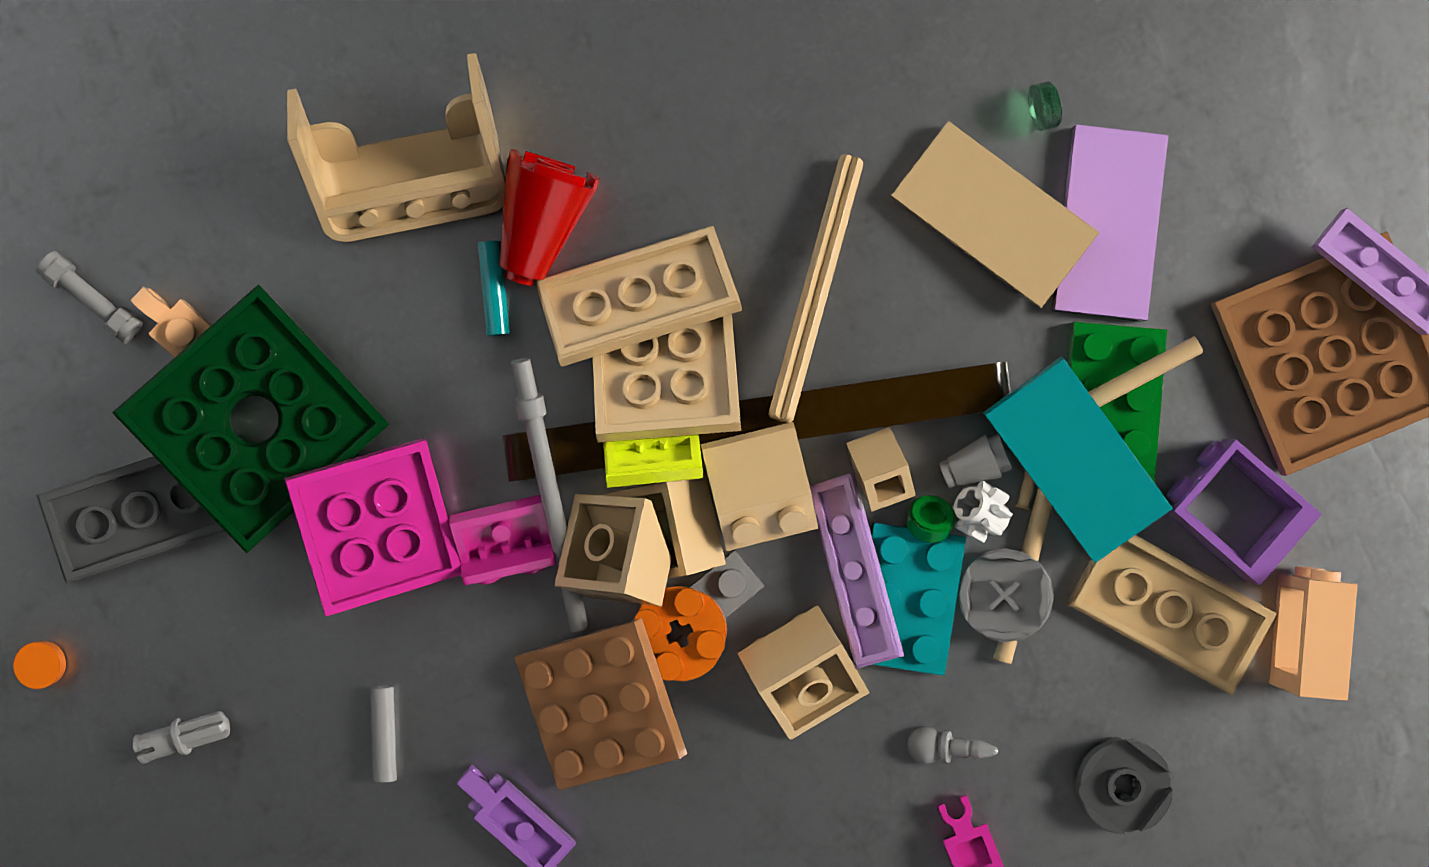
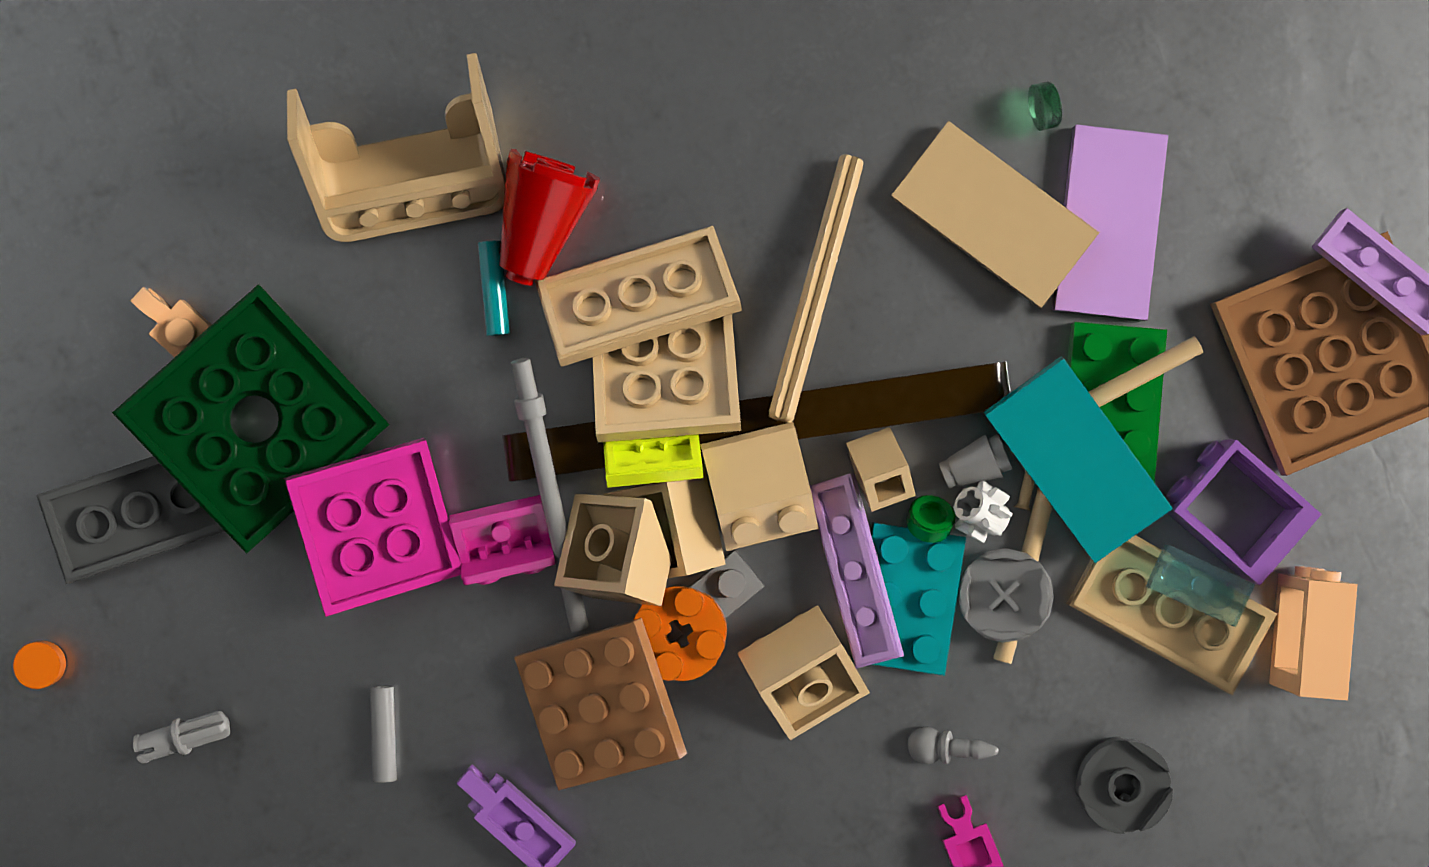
(60, 272): light grey bar -> none
(1200, 585): none -> clear light blue plate

